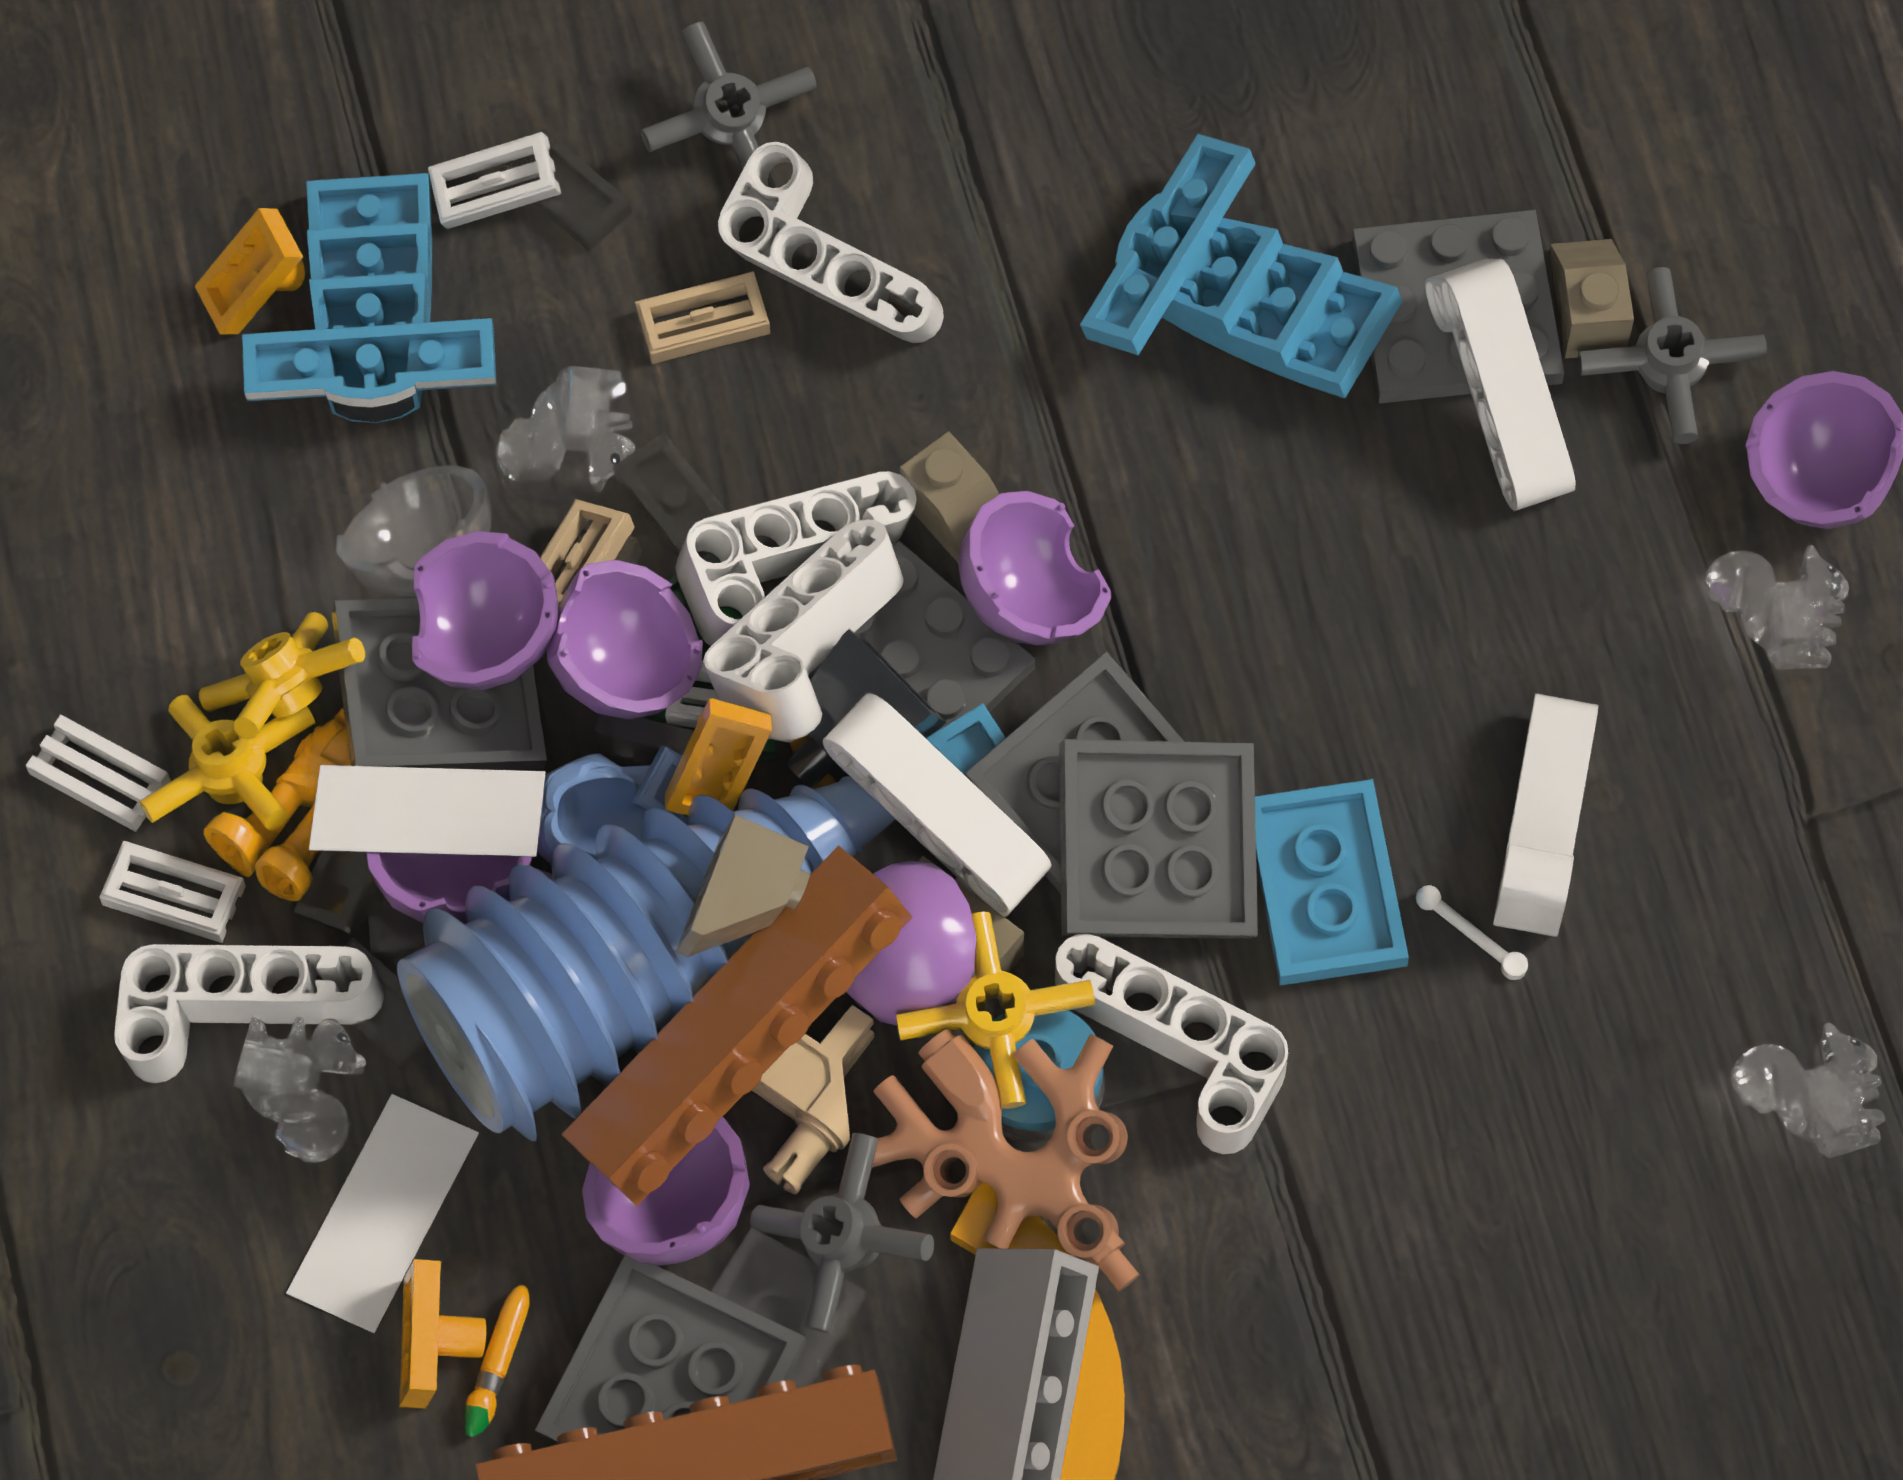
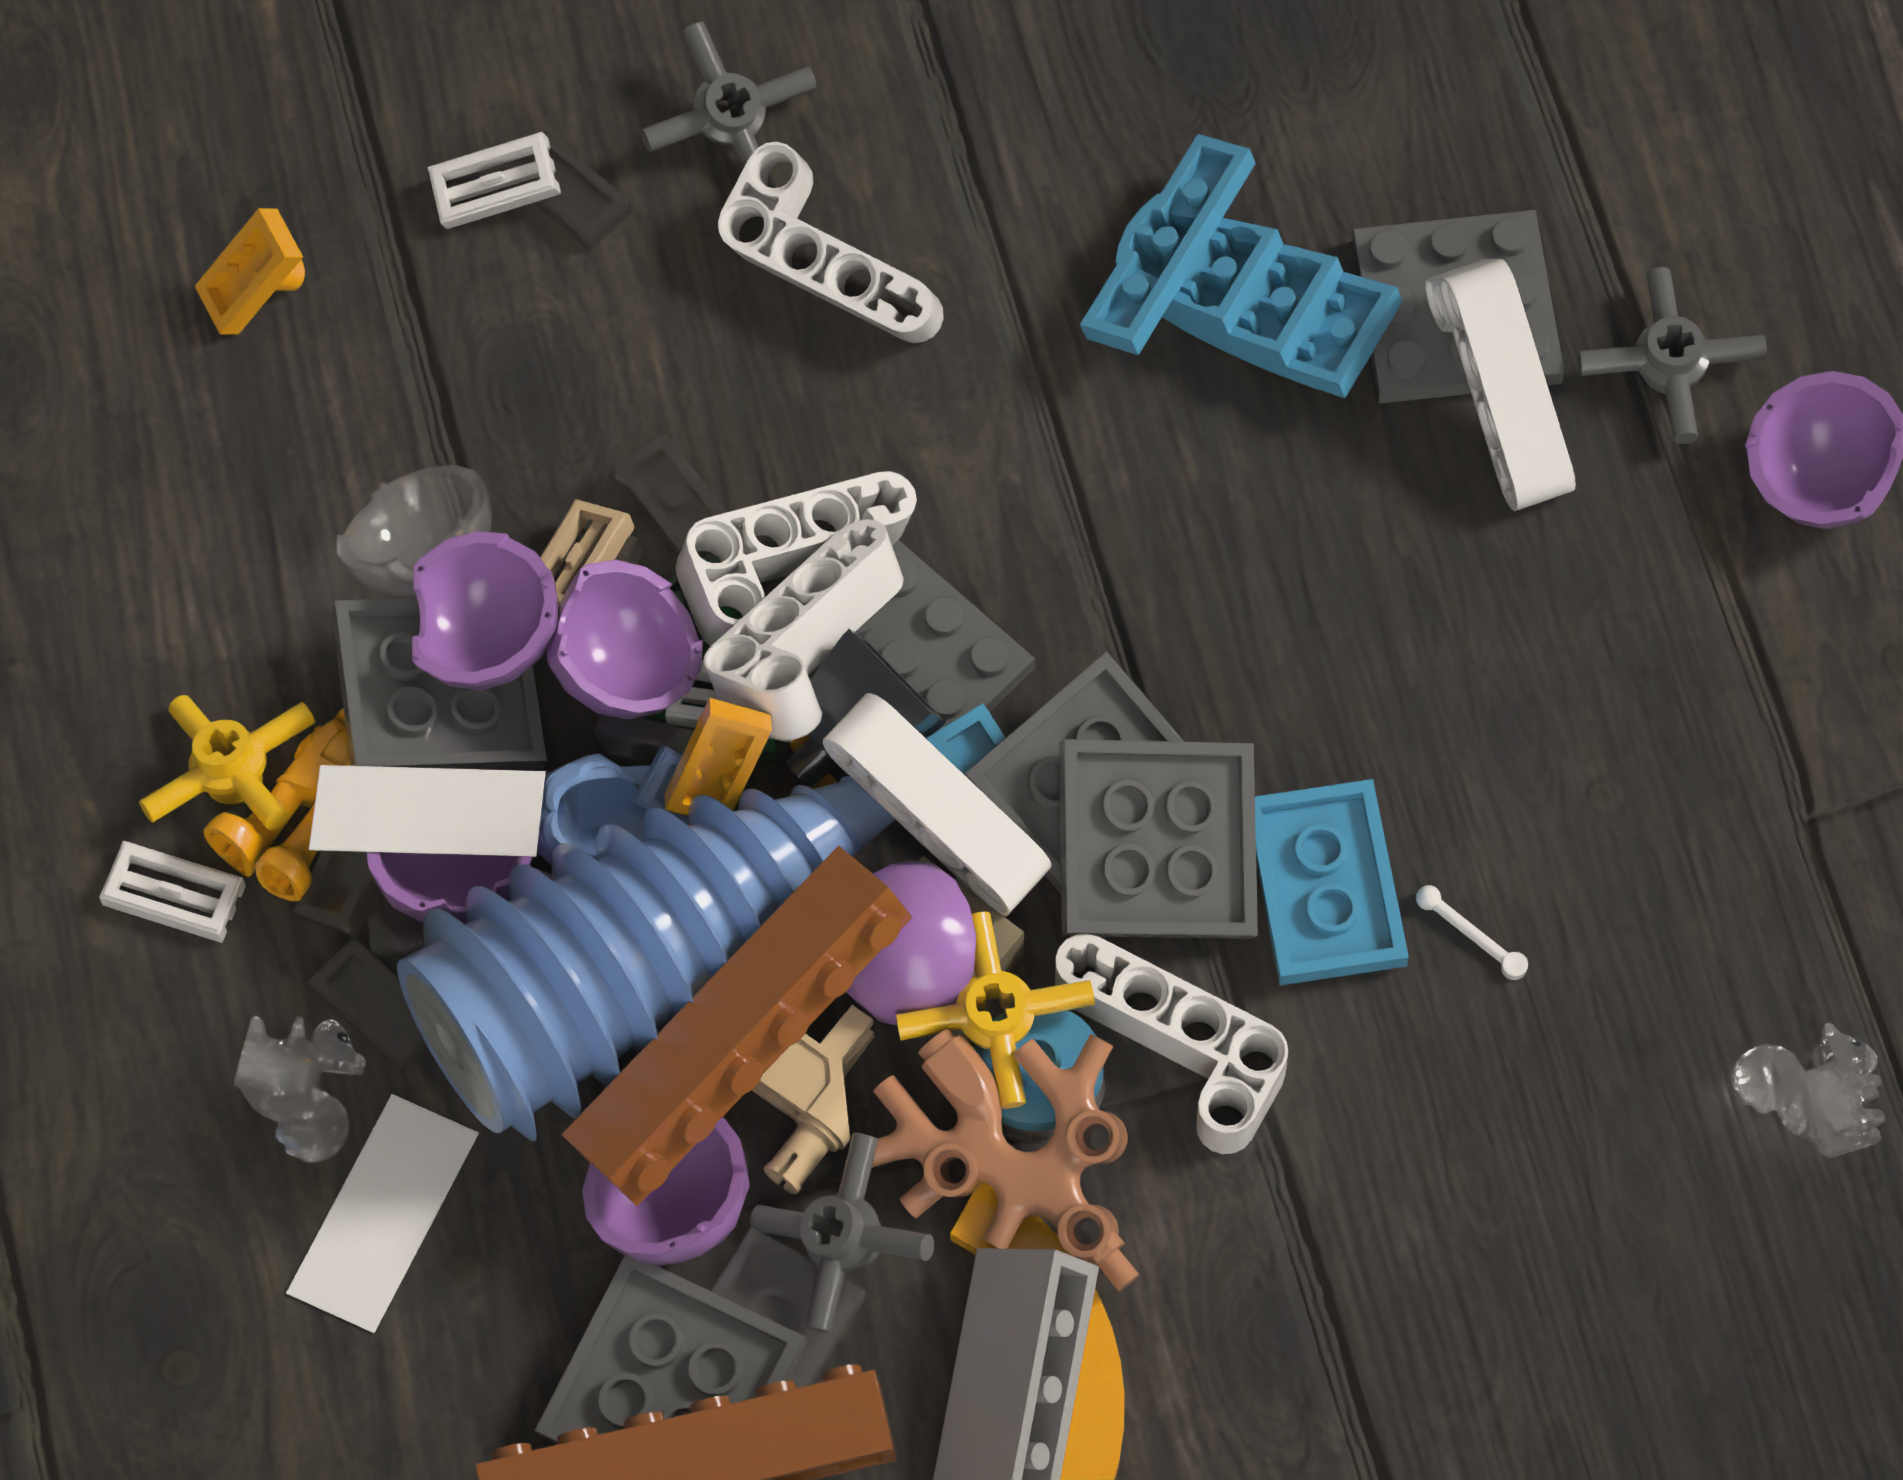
(55, 747): white tile -> none
(256, 972): white beam -> none
(281, 675): yellow bar -> none
(370, 309): dark azure slope -> none
(431, 1335): light orange tile -> none
(482, 1401): light orange piece -> none
(569, 417): clear animal -> none
(704, 327): tan tile -> none
(744, 886): dark tan slope -> none
(948, 490): dark tan slope -> none
(1023, 573): medium lavender cylinder -> none
(1546, 816): white beam -> none
(1591, 295): dark tan slope -> none
(1782, 616): clear animal -> none

